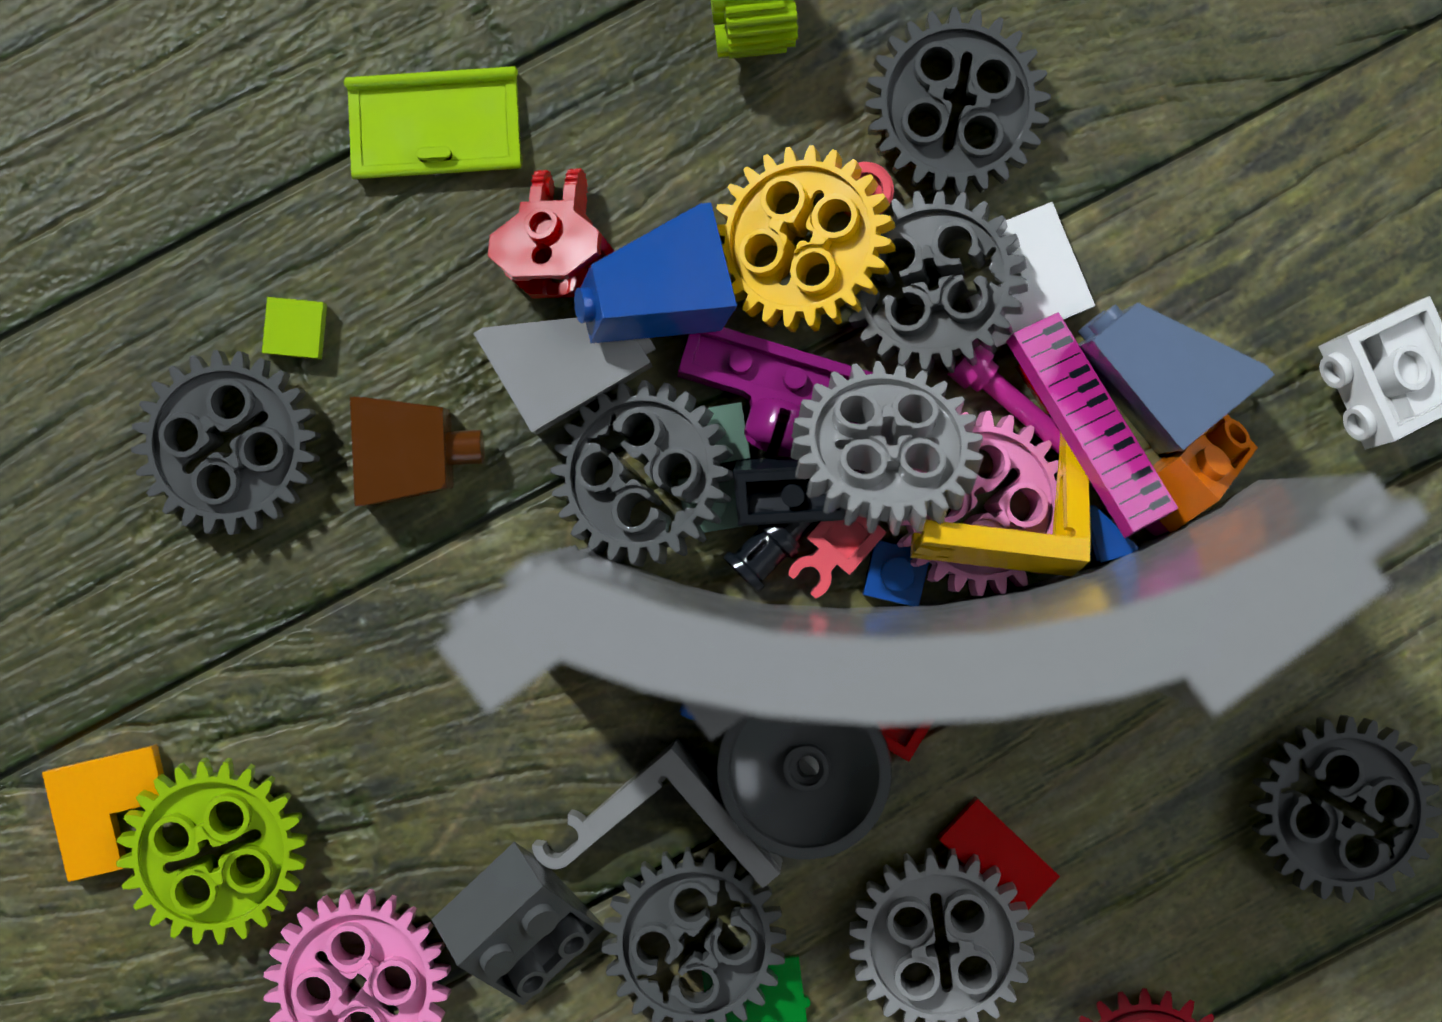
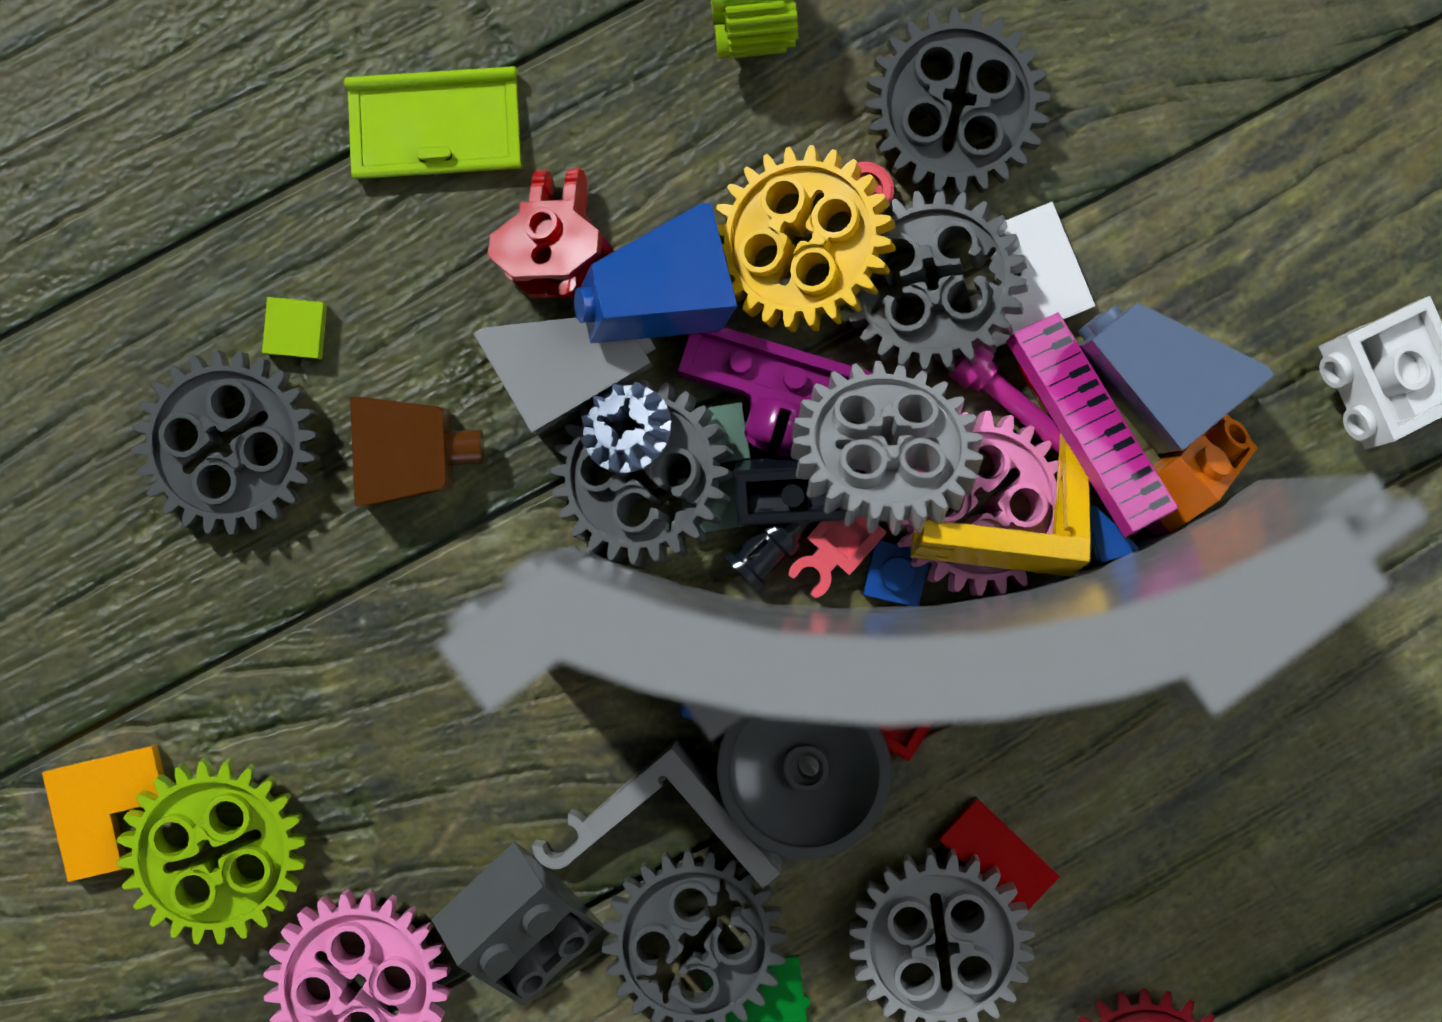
(636, 447): none -> sand blue gear
(1370, 764): dark grey gear -> none

